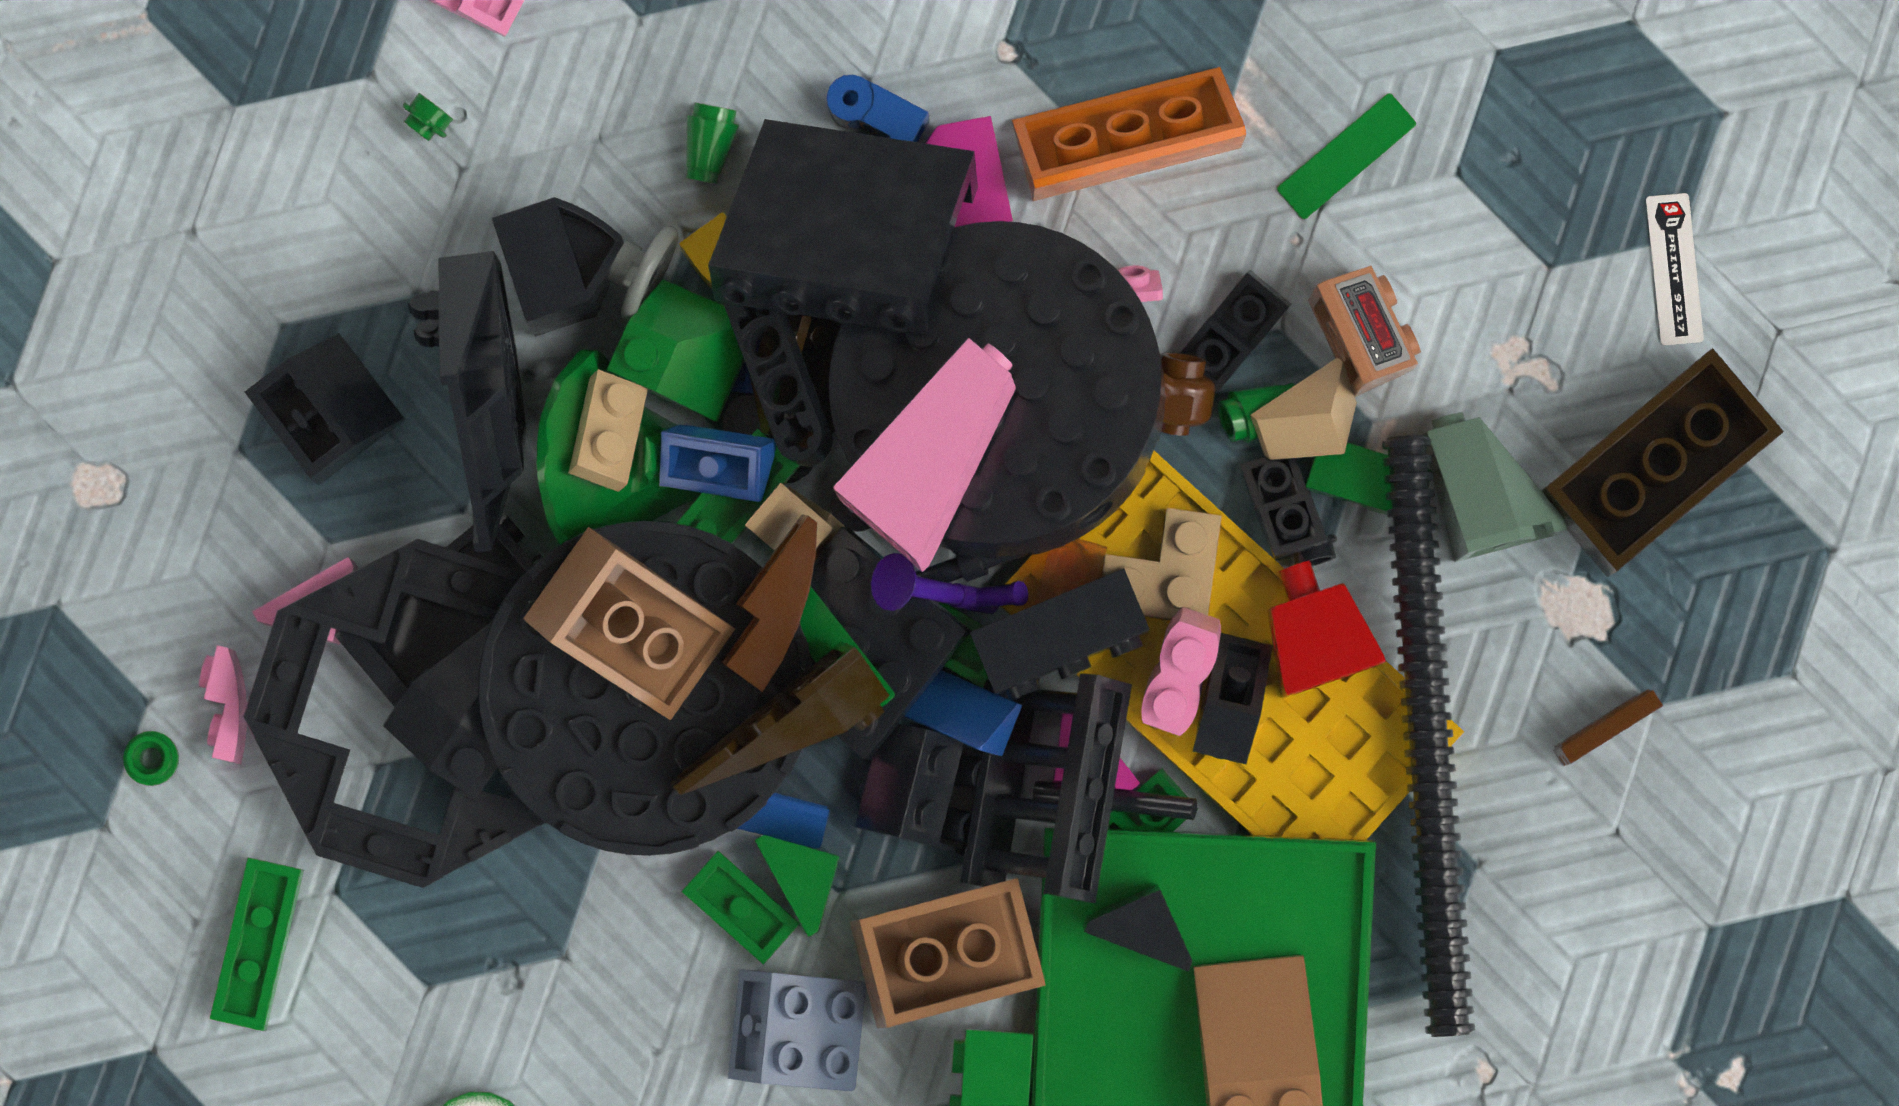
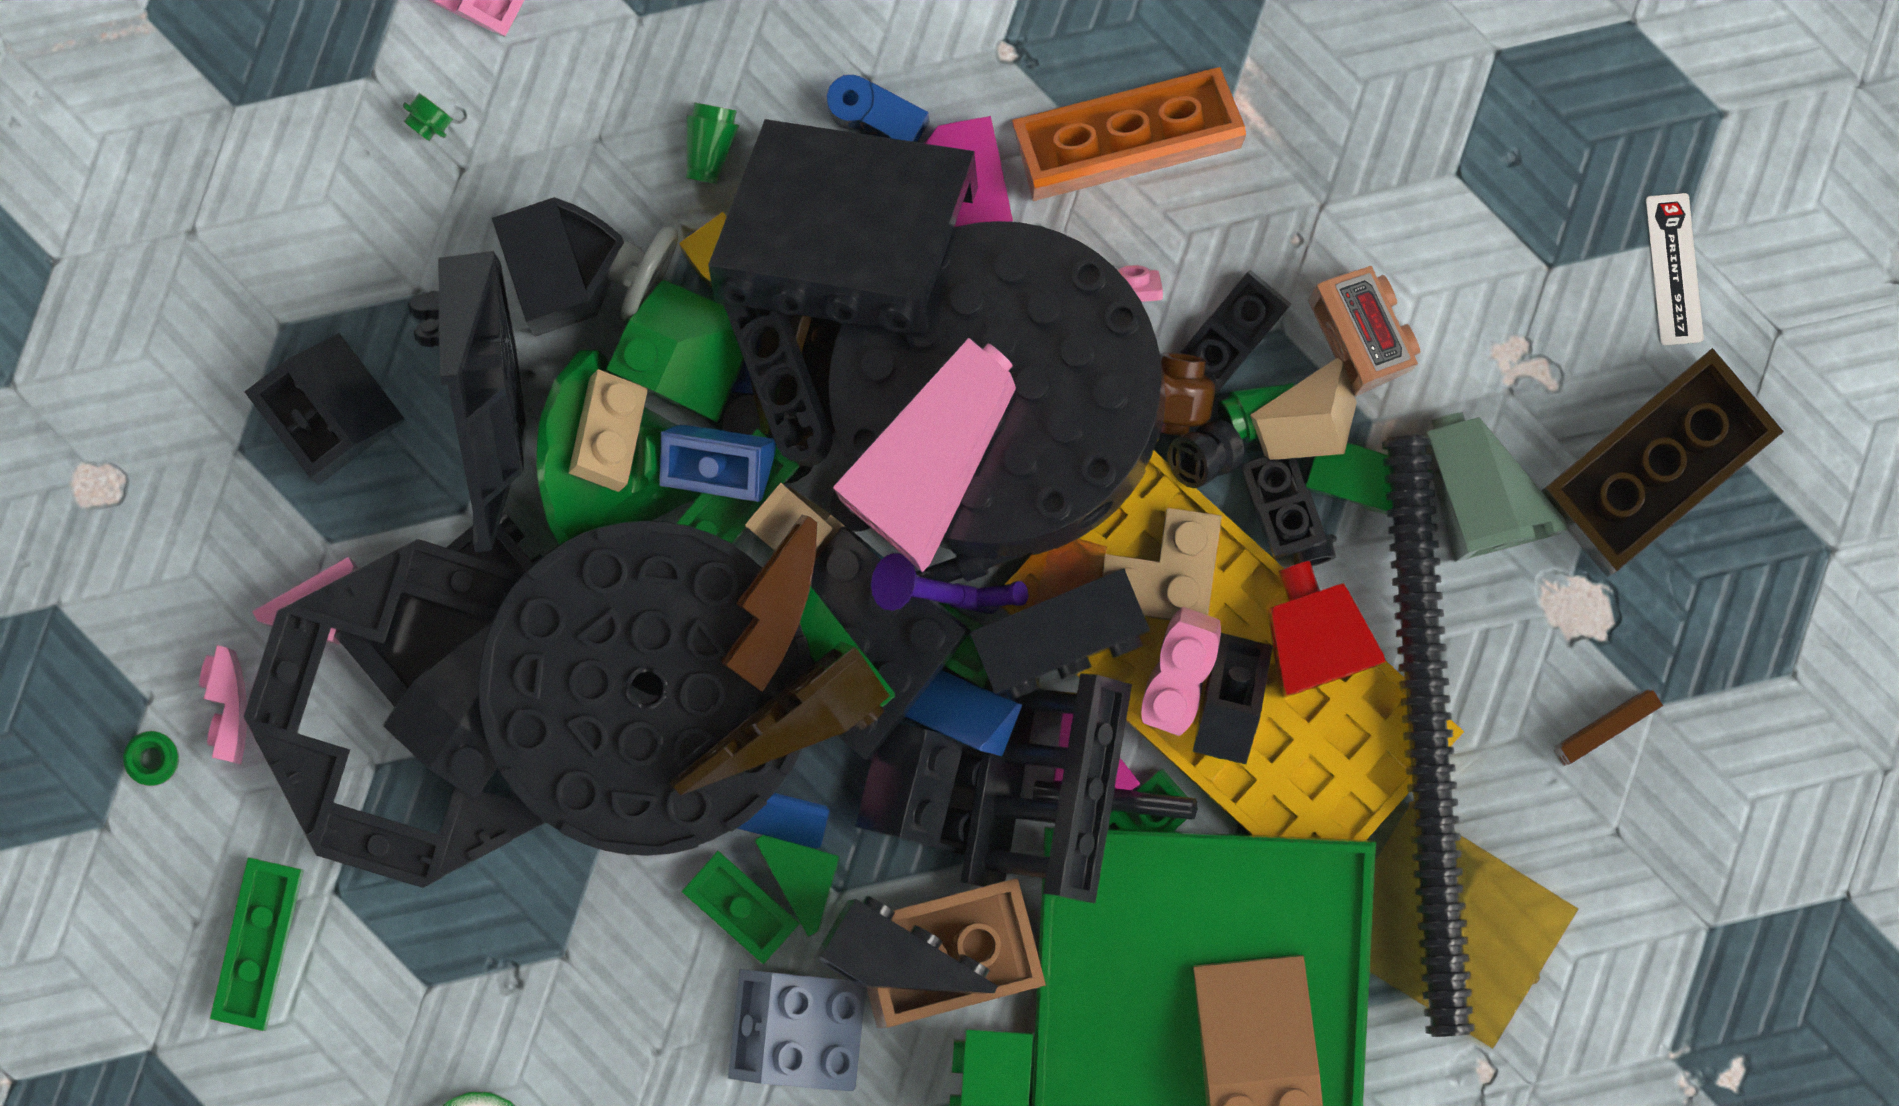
(628, 624): medium nougat slope -> none
(882, 954): none -> black slope
(1141, 925): black slope -> none
(1199, 459): none -> black wheel
(1346, 156): green sticker -> none
(1508, 929): none -> clear yellow piece

